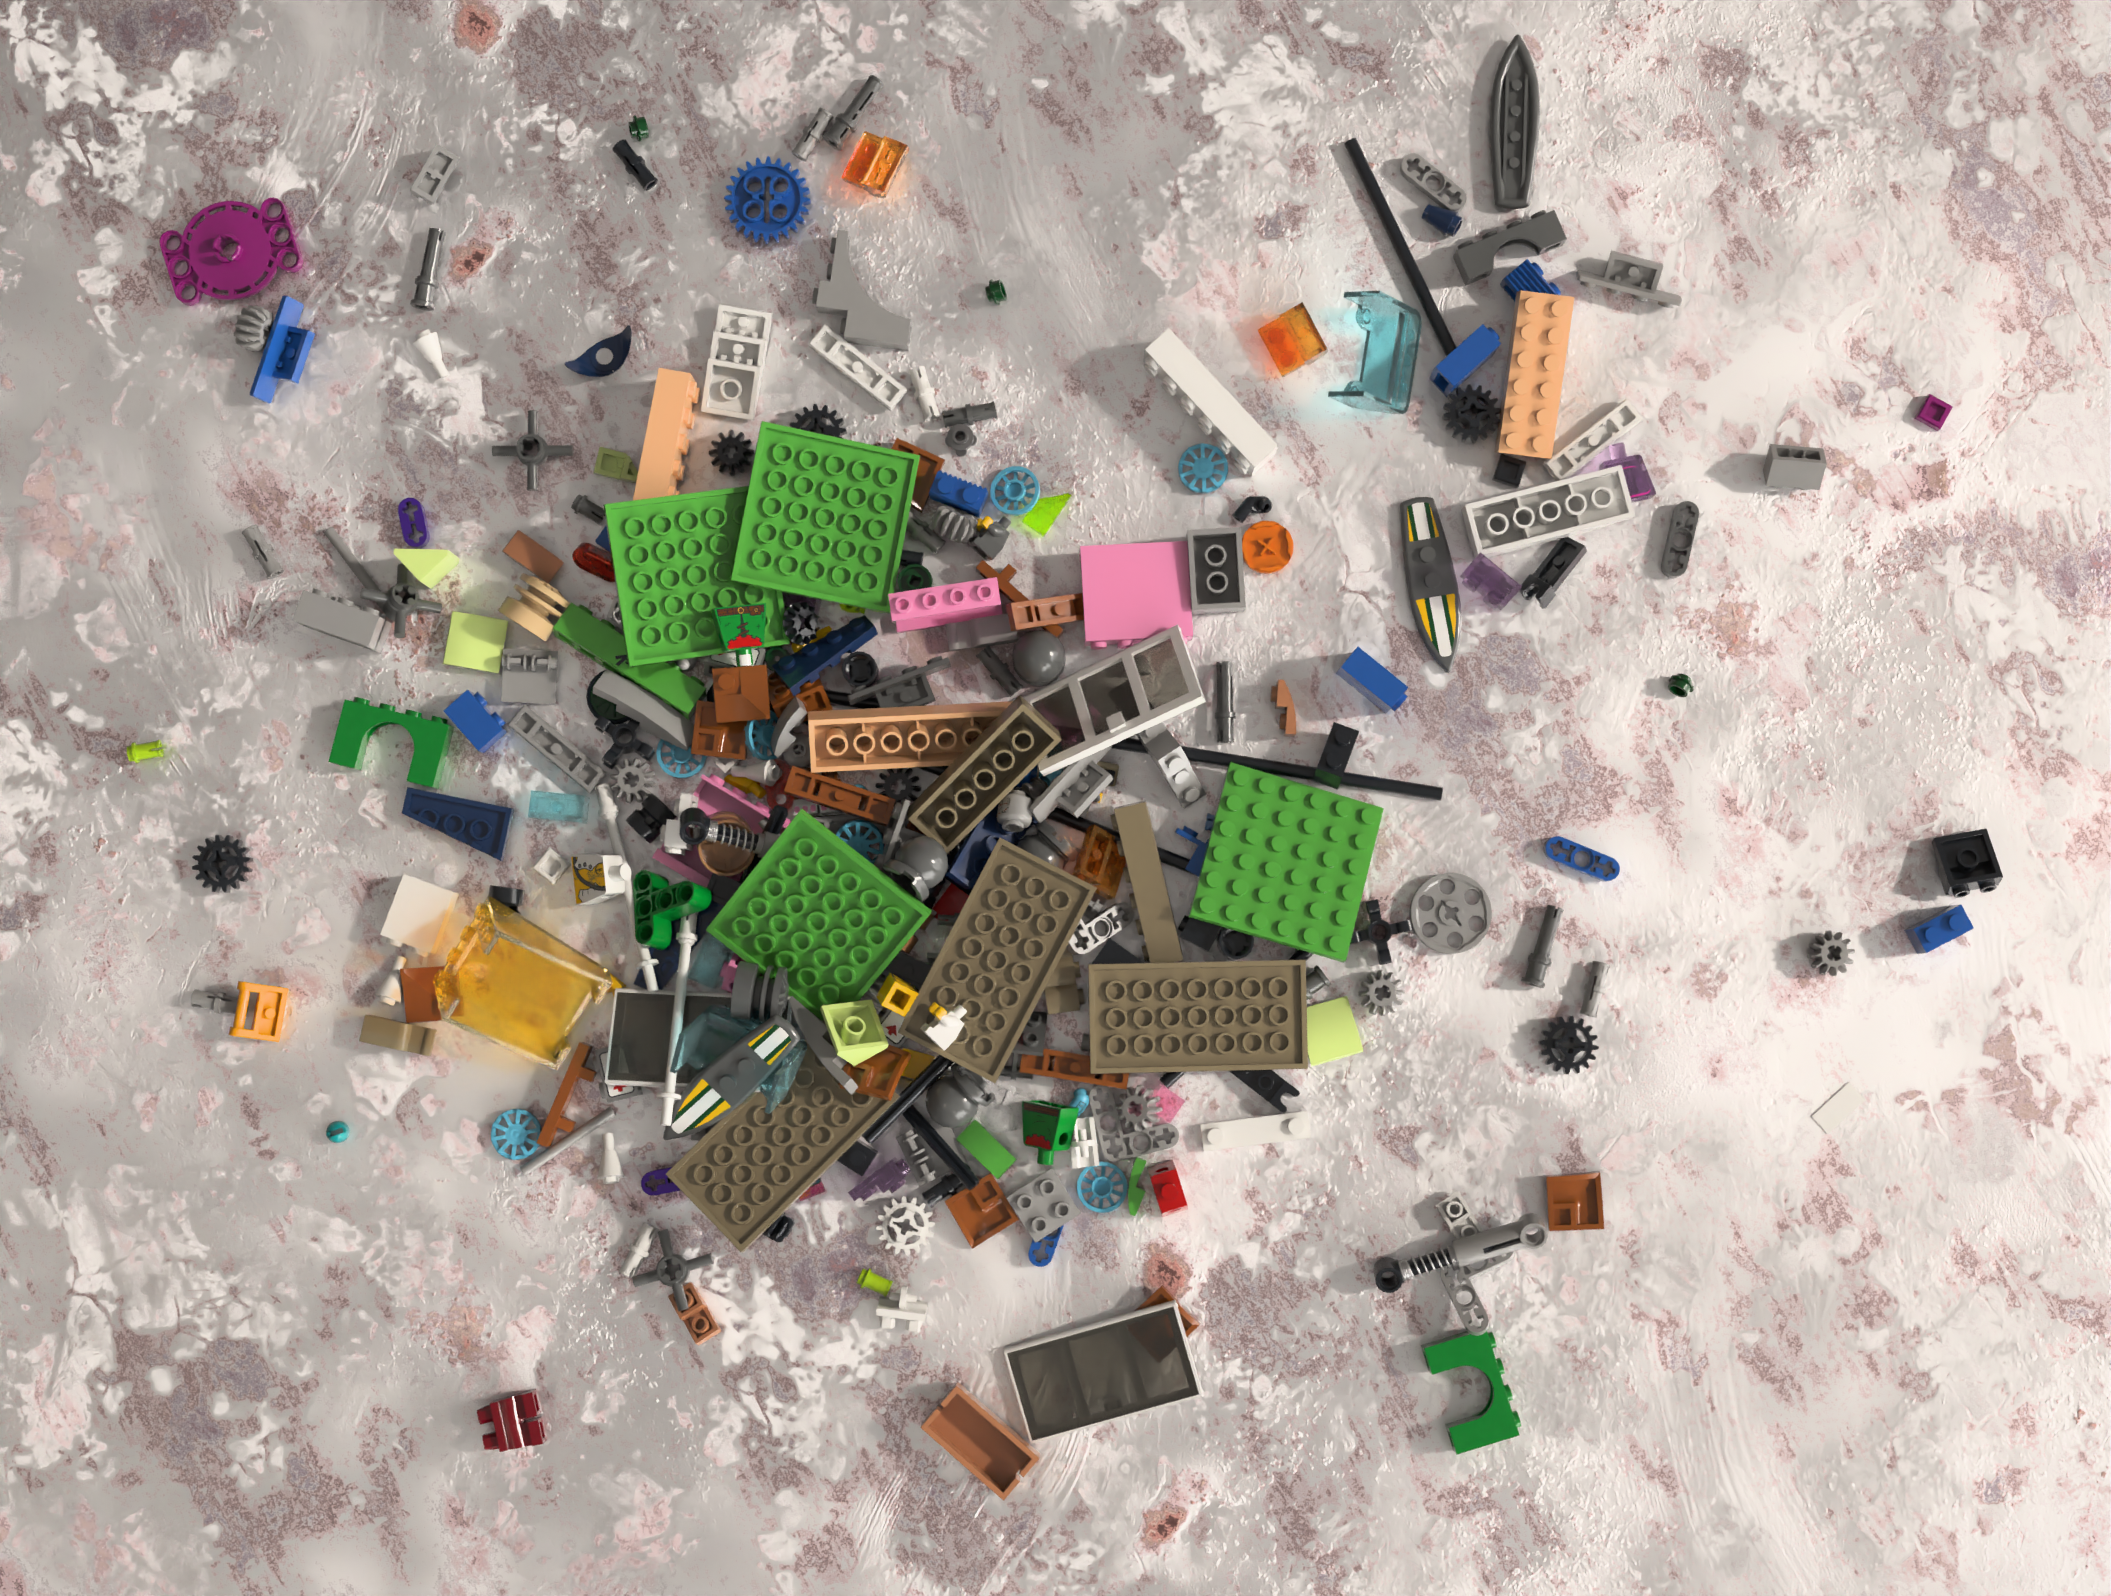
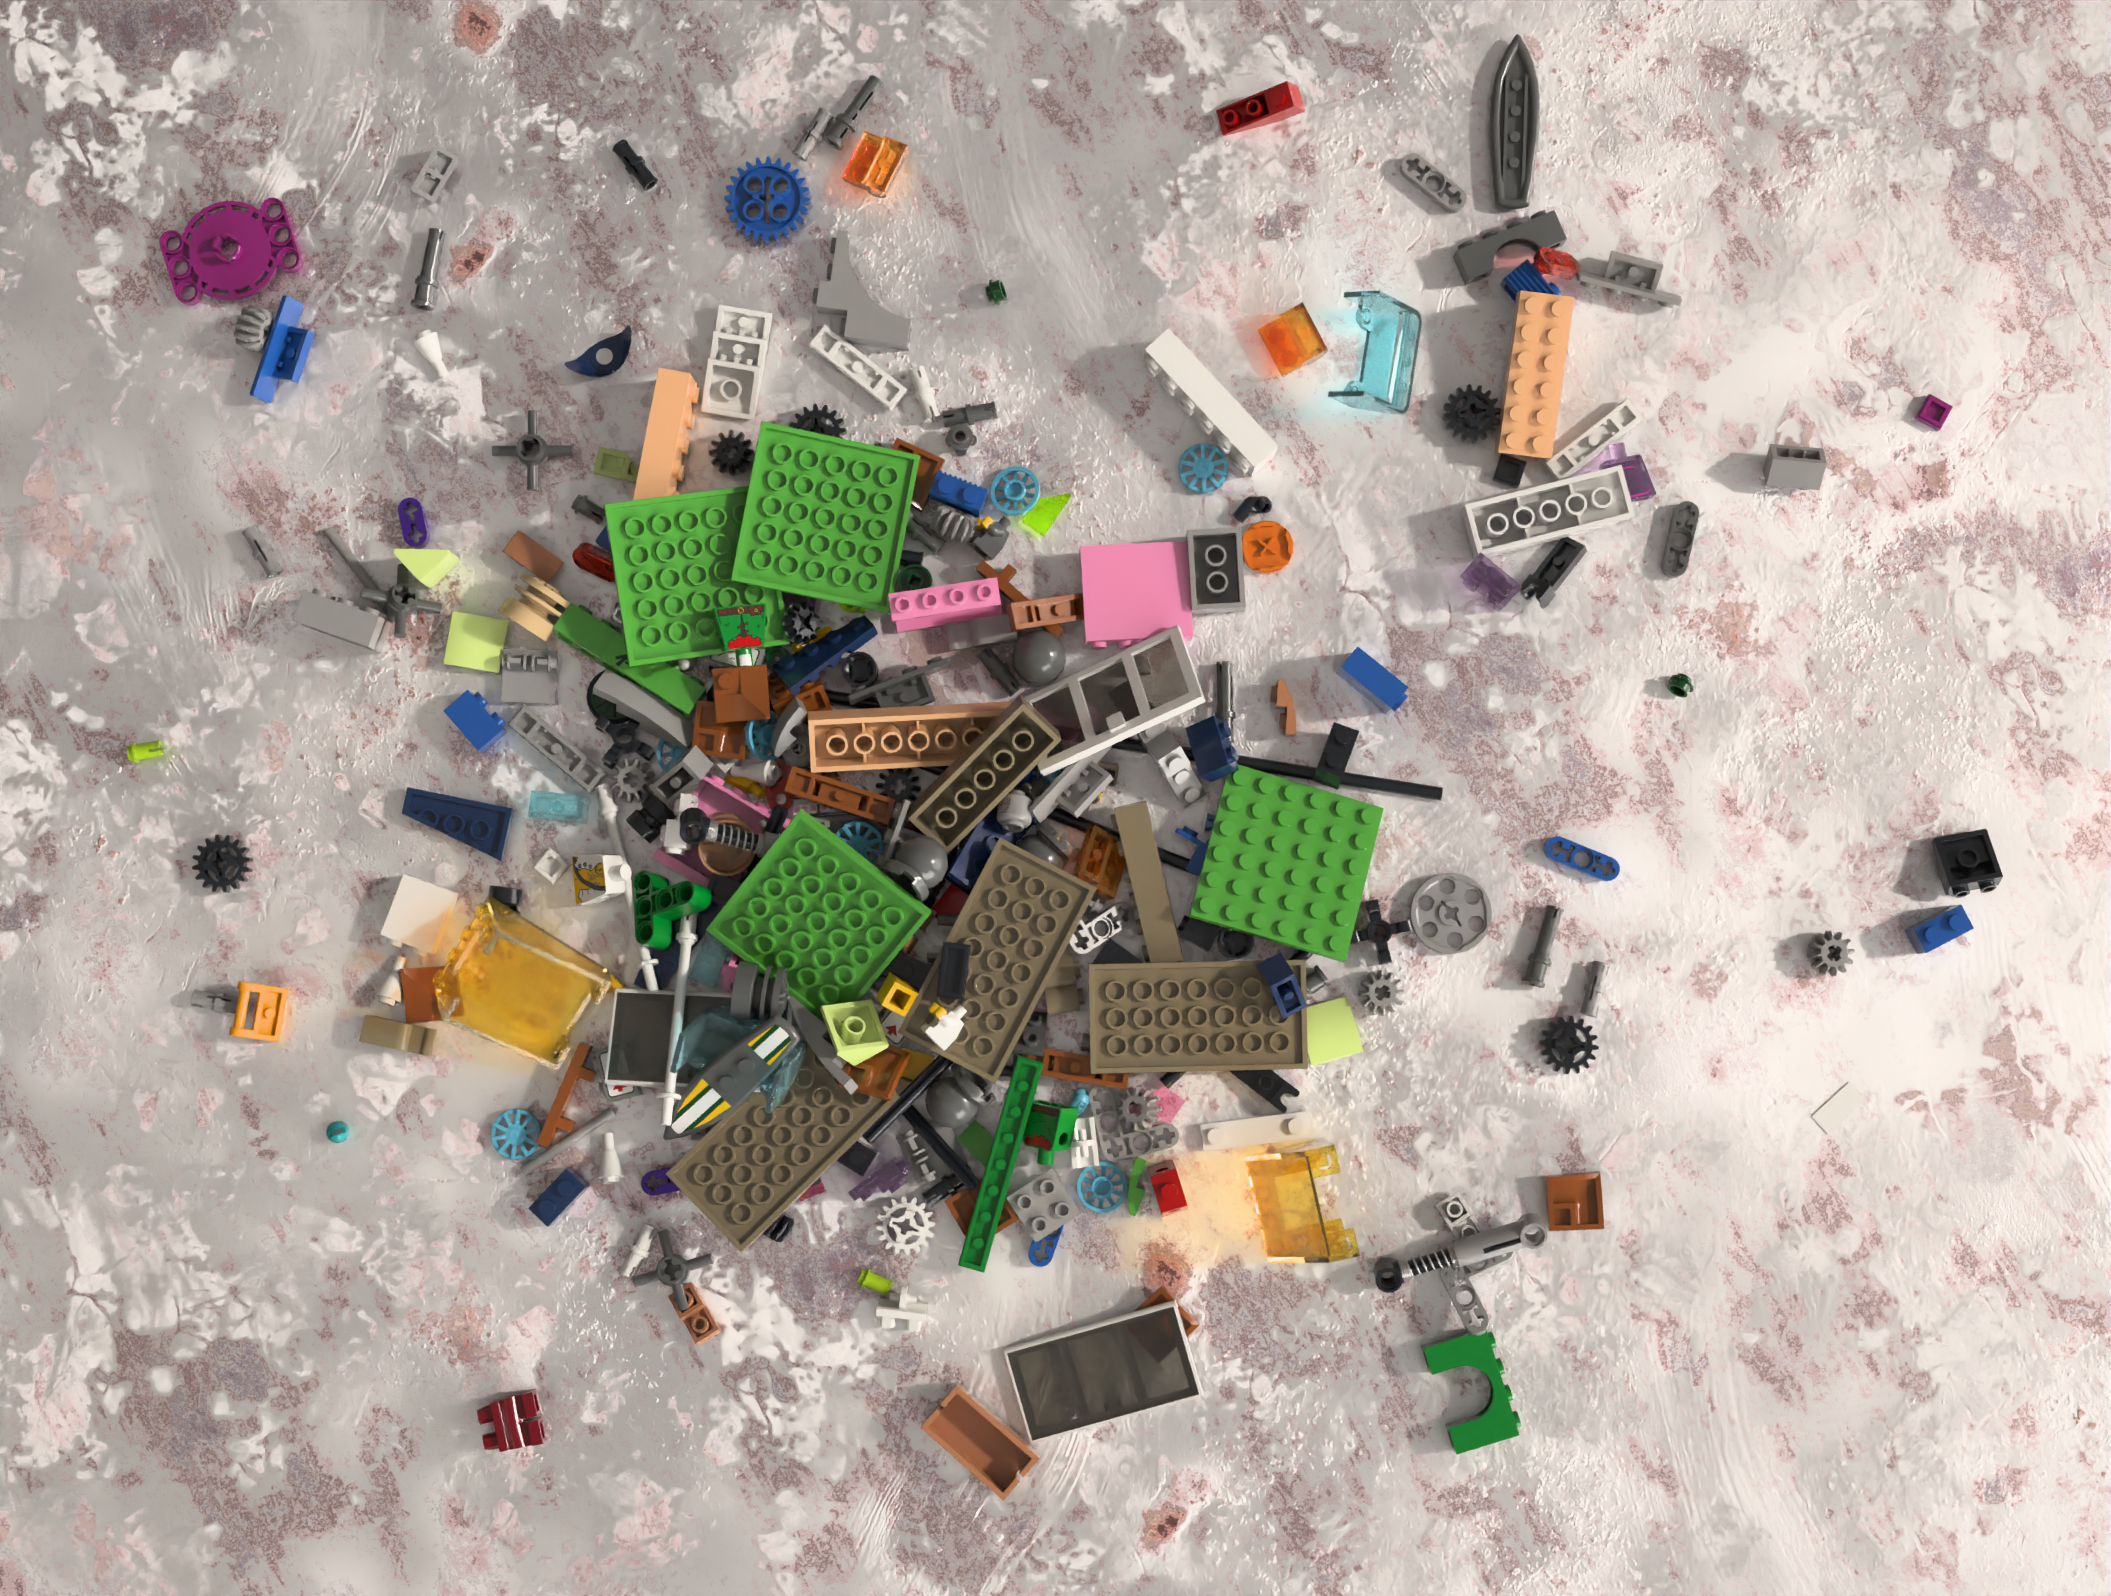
(361, 721): green arch -> none
(559, 1196): none -> dark blue brick
(638, 128): dark green plate -> none
(681, 775): none -> light grey brick
(953, 970): none -> black tile
(1000, 1163): none -> green tile
(1212, 748): none -> dark blue brick
(1261, 109): none -> red slope
(1282, 985): none -> dark blue slope
(1290, 1206): none -> clear yellow windscreen
(1400, 246): black piece -> none
(1431, 580): dark grey piece -> none
(1443, 220): dark blue cone -> none
(1465, 360): blue brick -> none
(1556, 263): none -> clear red plate

